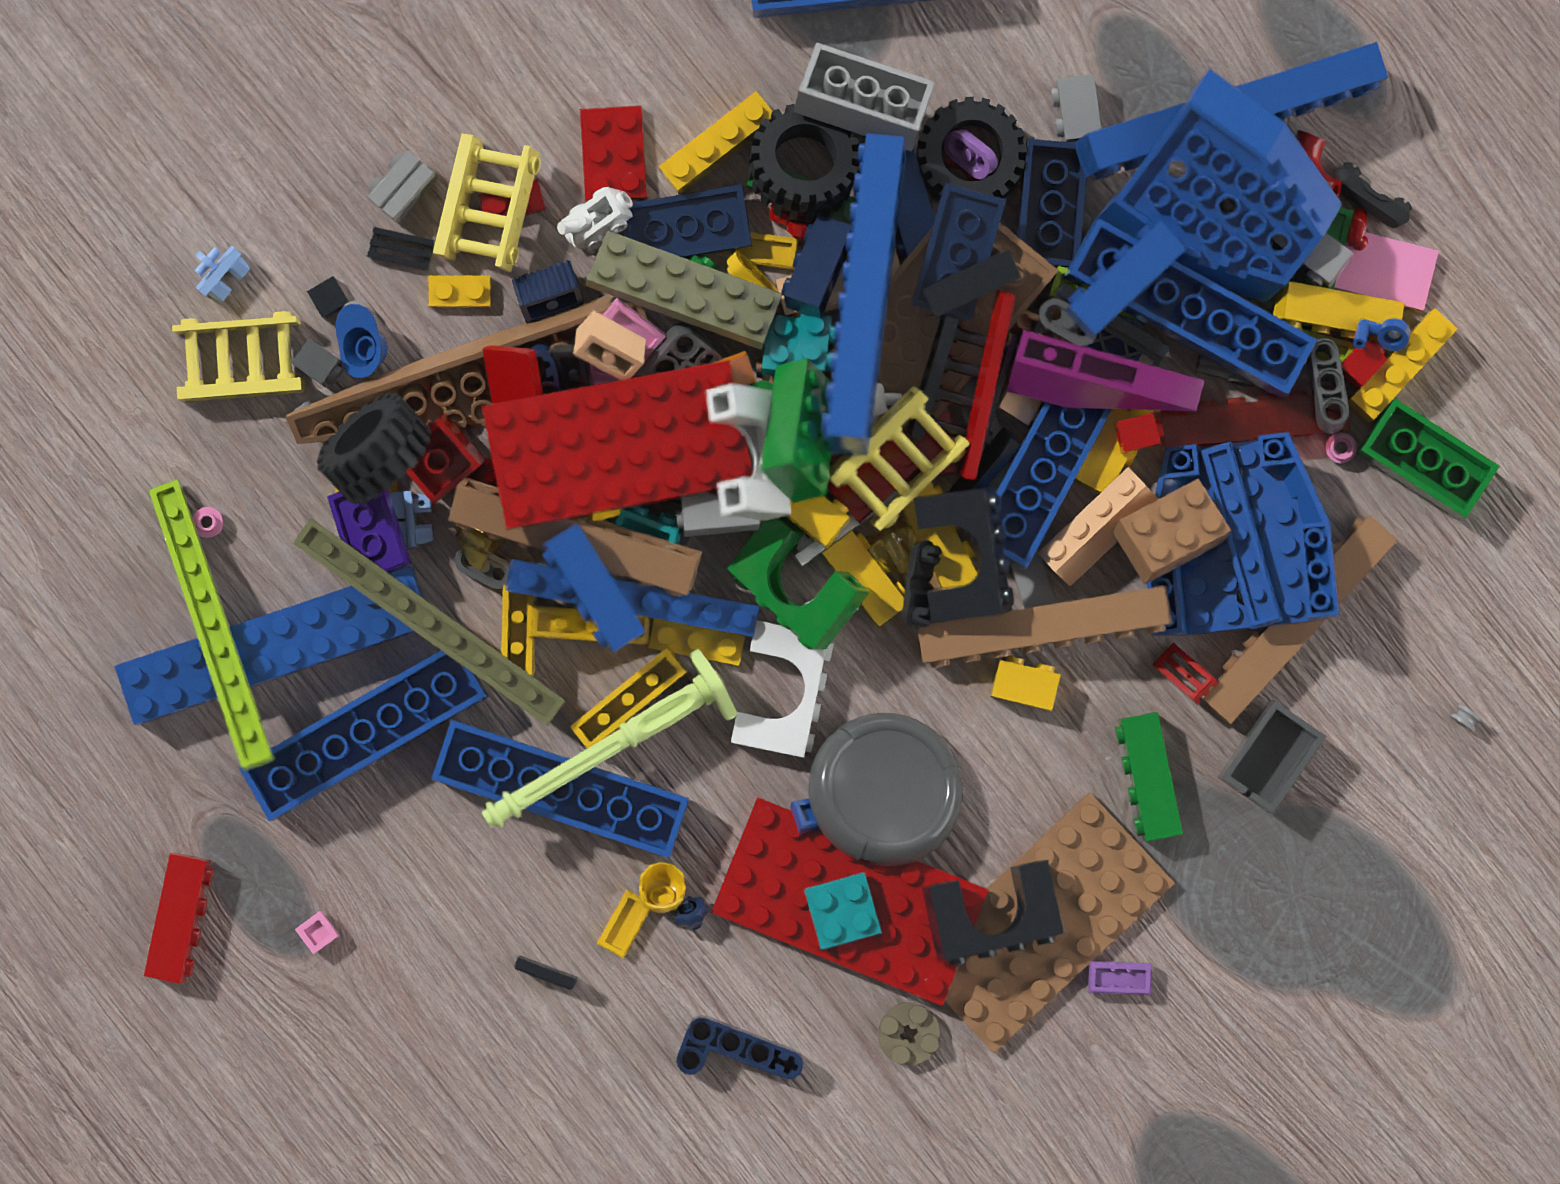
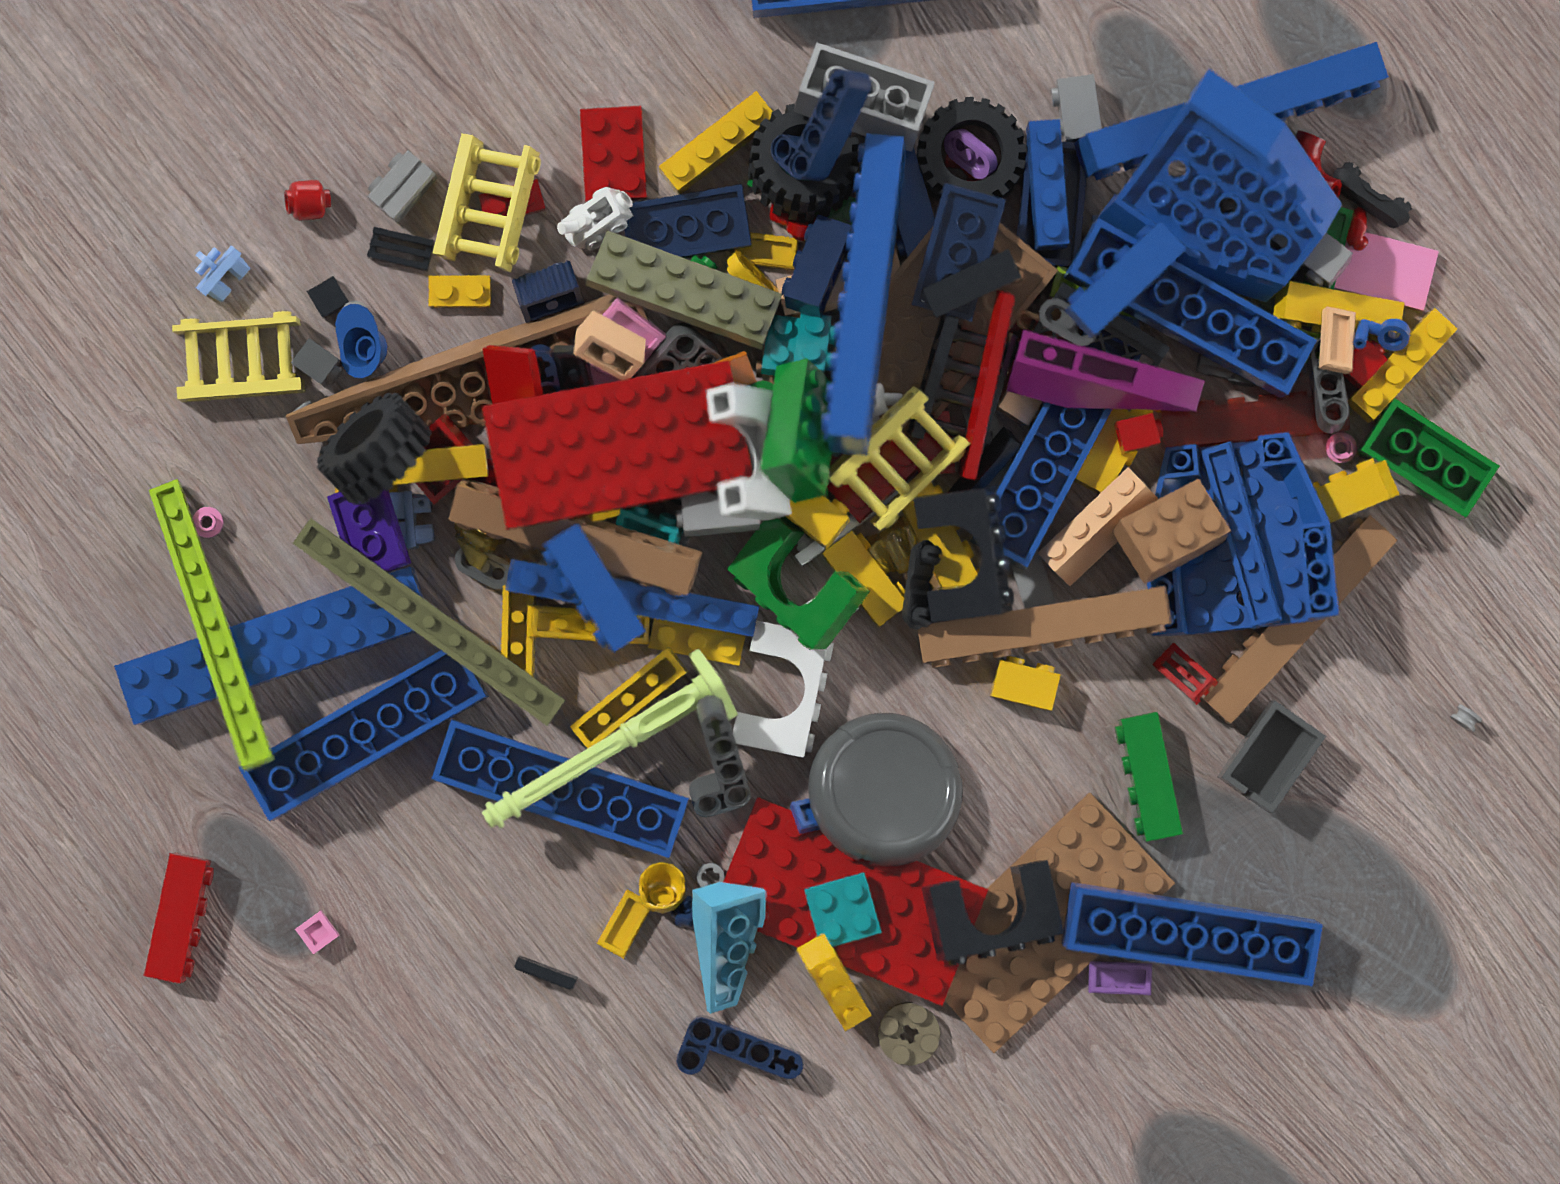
(307, 200): none -> red head
(448, 464): none -> yellow tile
(716, 869): none -> light grey bush
(725, 932): none -> medium azure wedge
(728, 786): none -> dark grey beam
(827, 130): none -> dark blue beam
(834, 982): none -> yellow brick
(1047, 185): none -> blue brick
(1191, 934): none -> blue brick
(1337, 340): none -> light nougat tile
(1356, 491): none -> yellow brick

